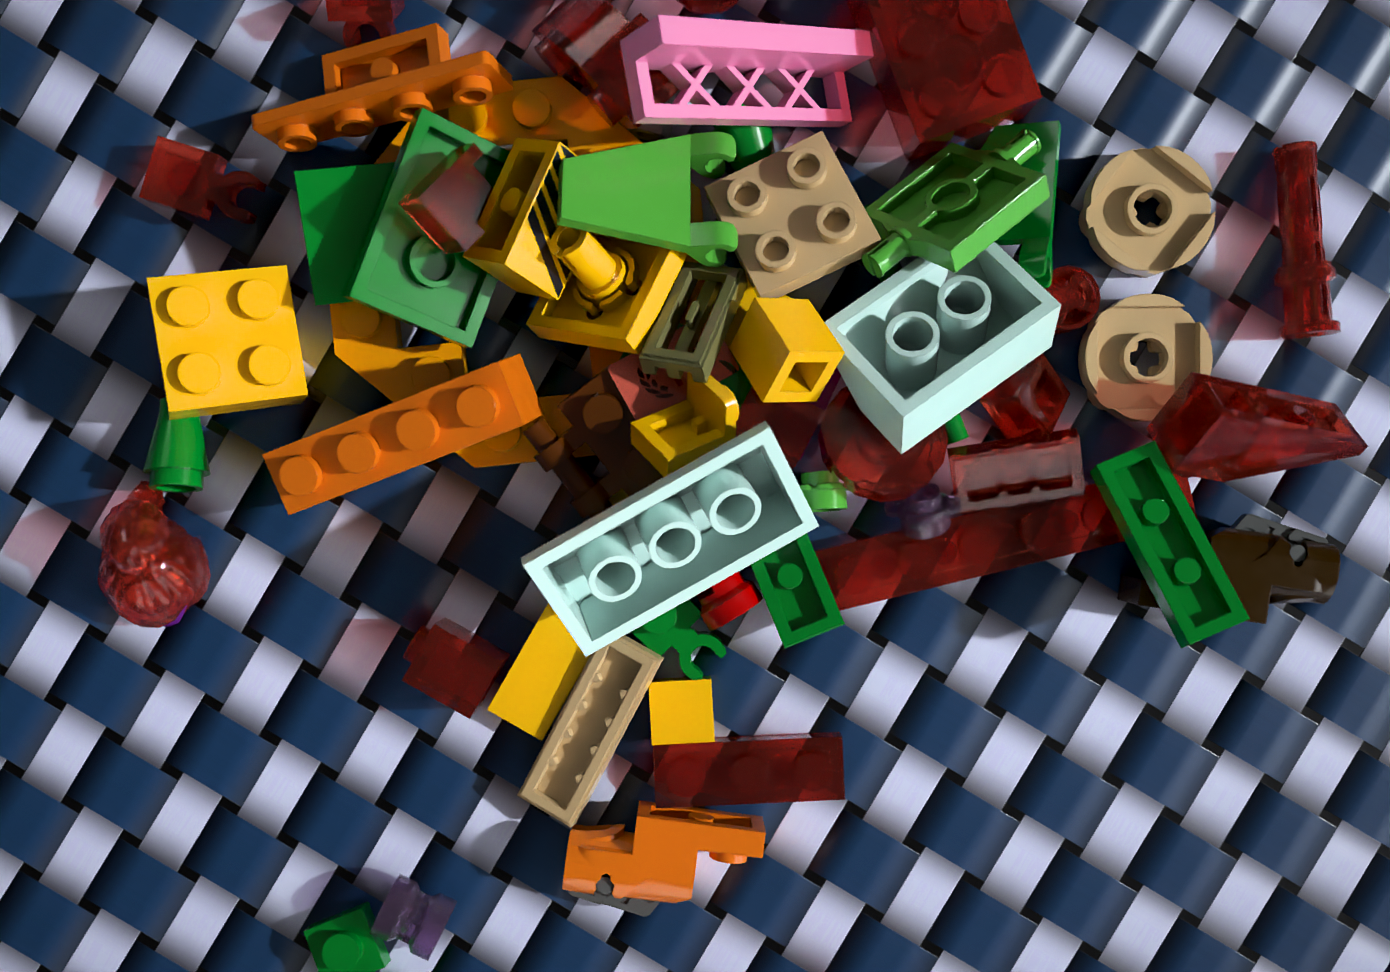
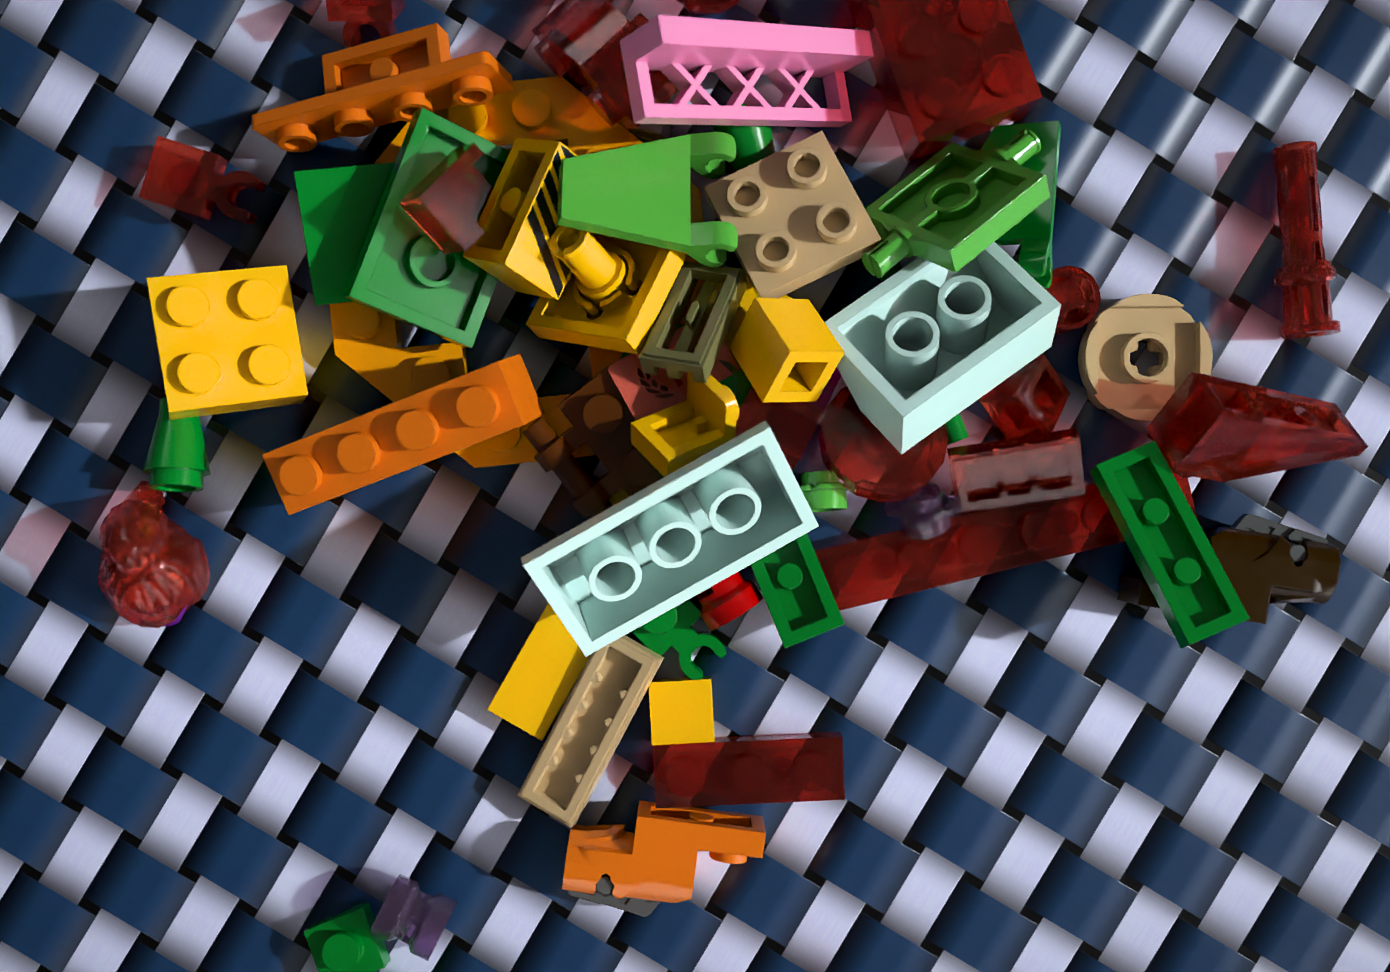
(453, 665): clear red brick -> none
(1184, 207): tan plate -> none

